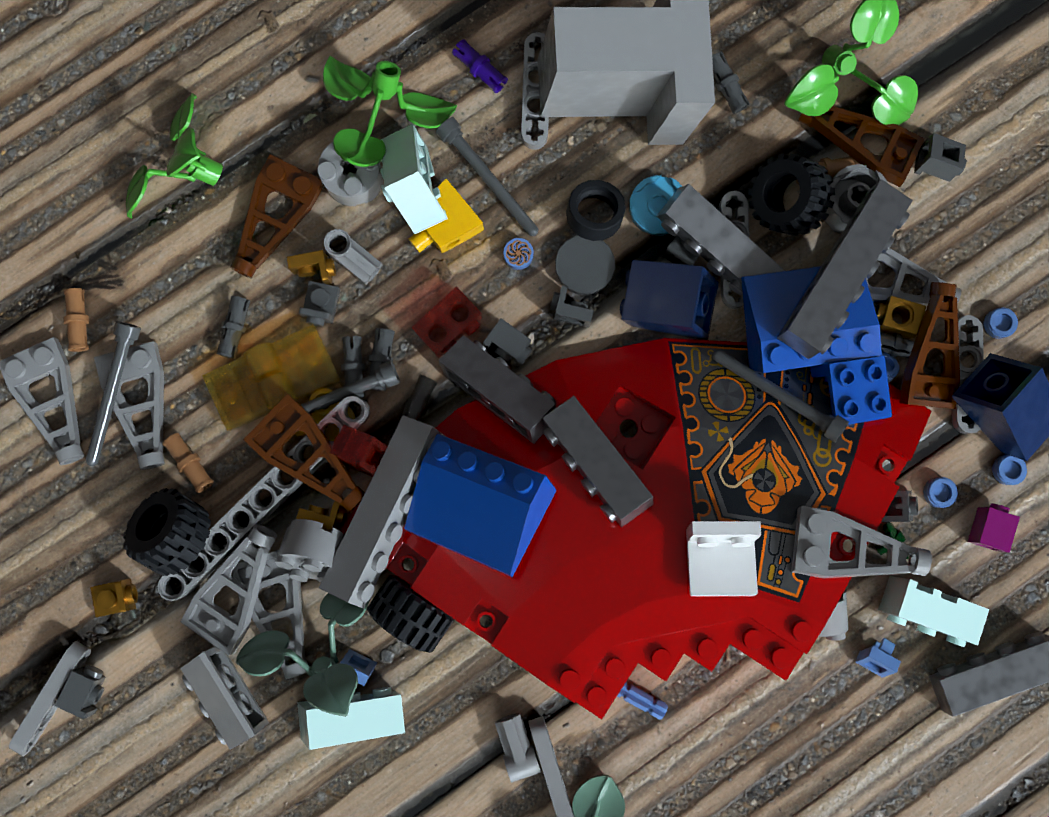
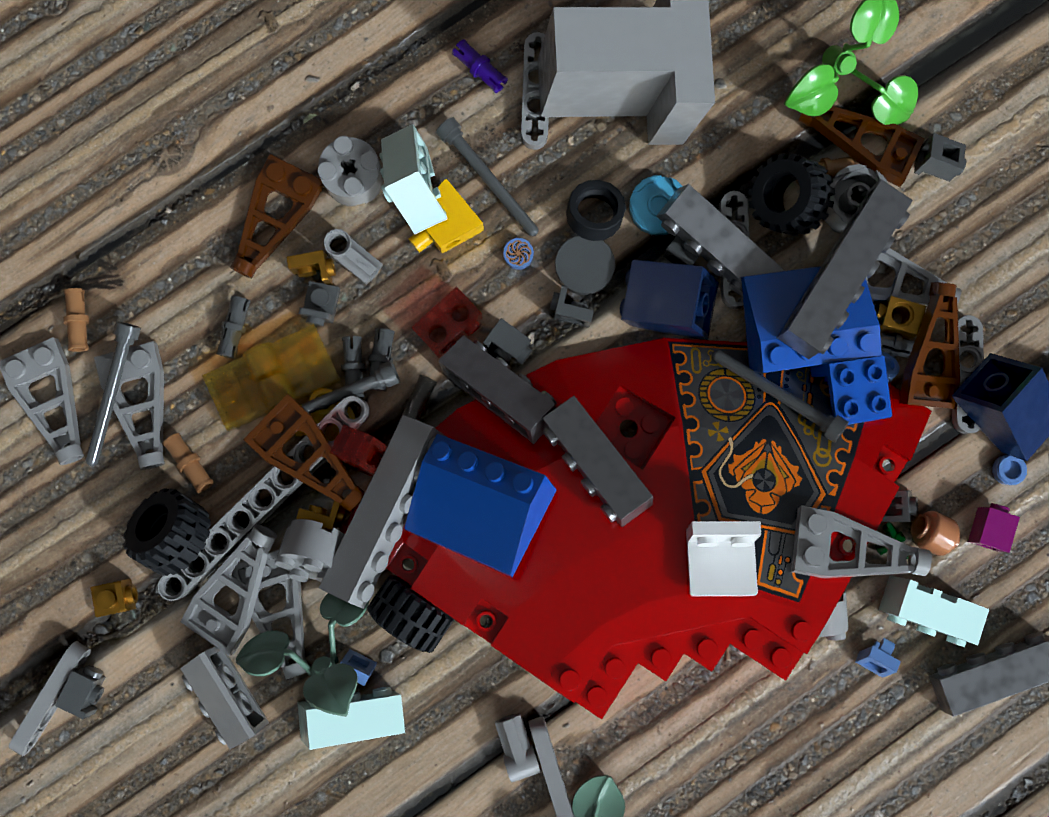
(185, 156): bright green plant -> none
(349, 82): bright green plant -> none
(643, 701): medium blue axle -> none
(728, 83): dark grey pin -> none
(935, 533): none -> nougat head
(940, 492): medium blue tile -> none
(1000, 323): medium blue tile -> none

